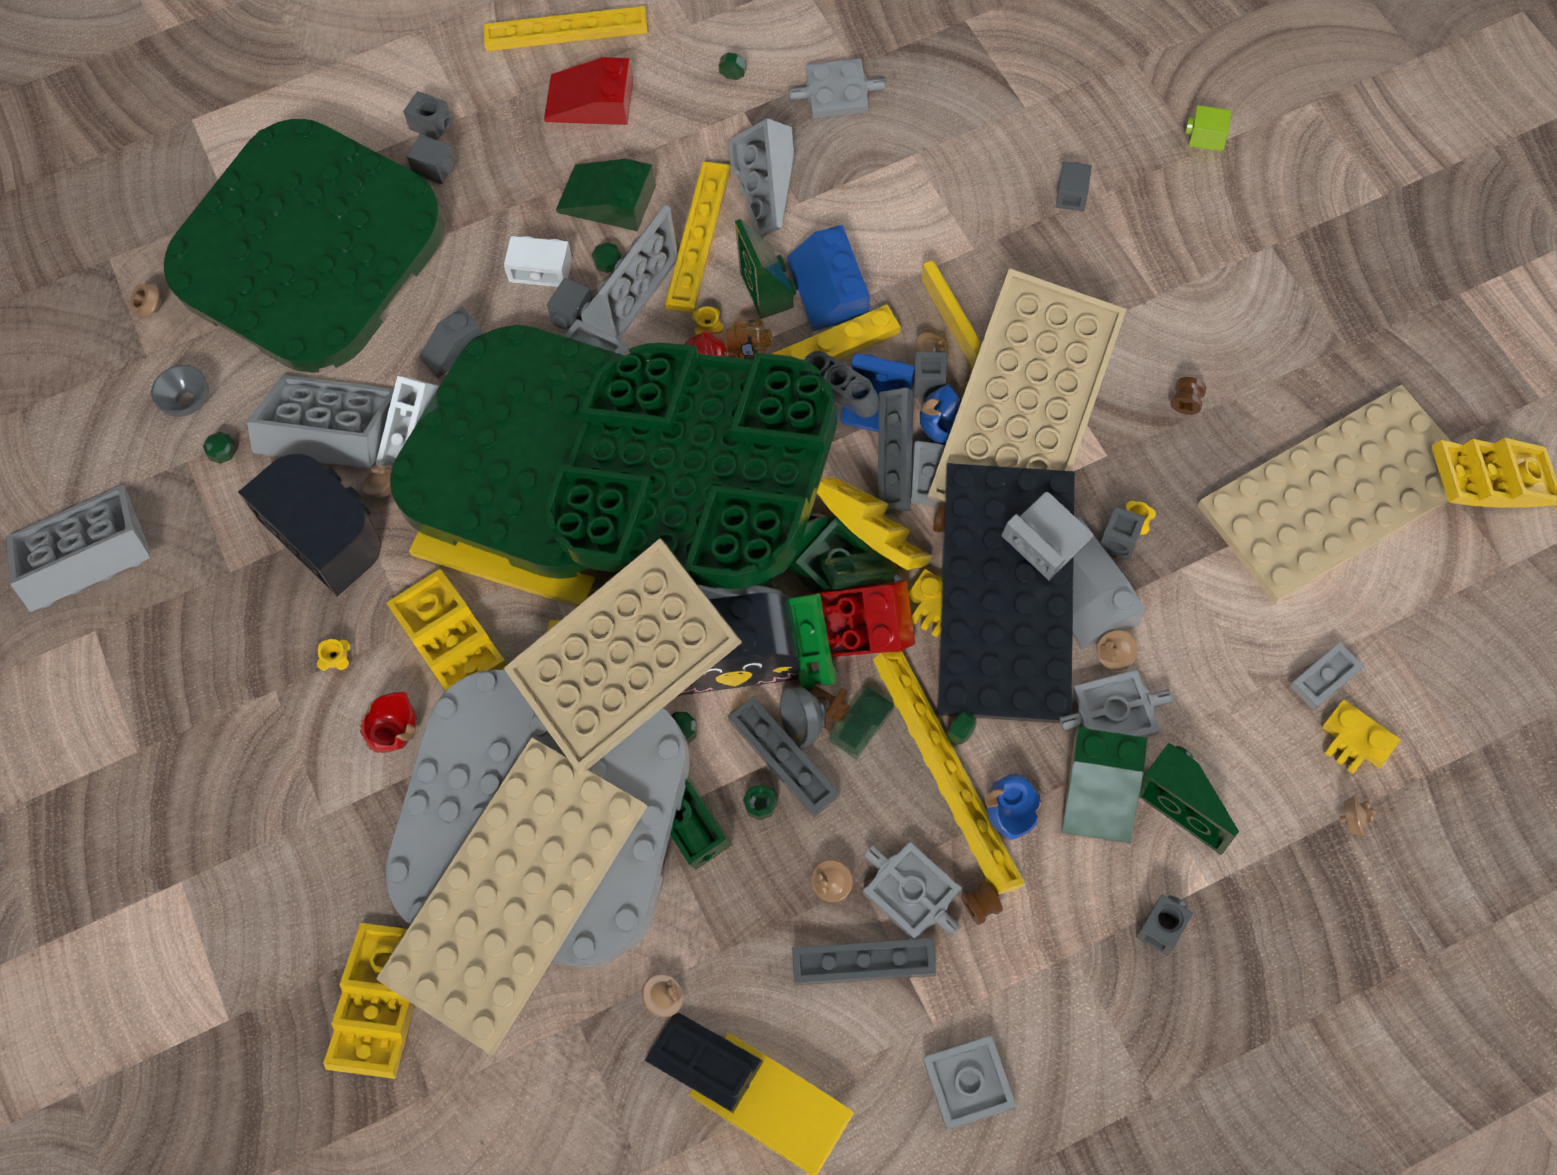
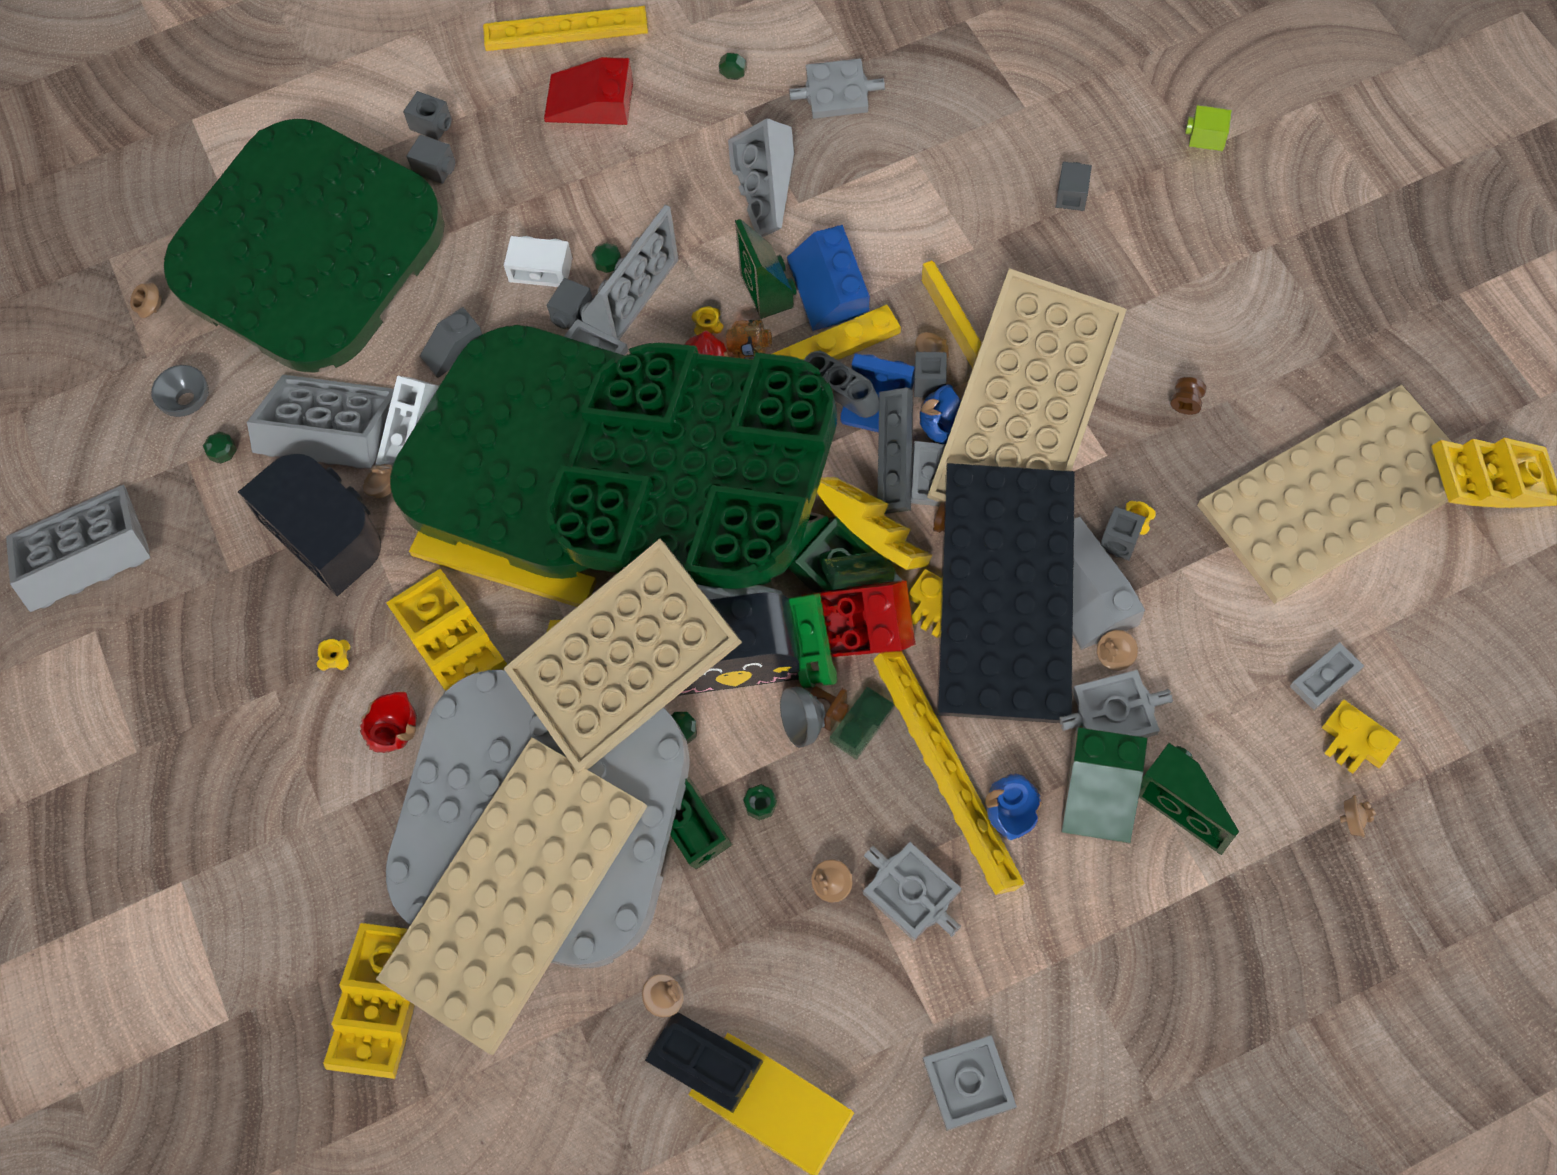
(609, 192): dark green slope -> none
(698, 237): yellow tile -> none
(783, 757): dark grey plate -> none
(863, 961): dark grey plate -> none
(962, 728): dark green tile -> none
(982, 902): reddish brown wheel -> none
(1047, 535): light grey bracket -> none
(1159, 937): dark grey brick -> none

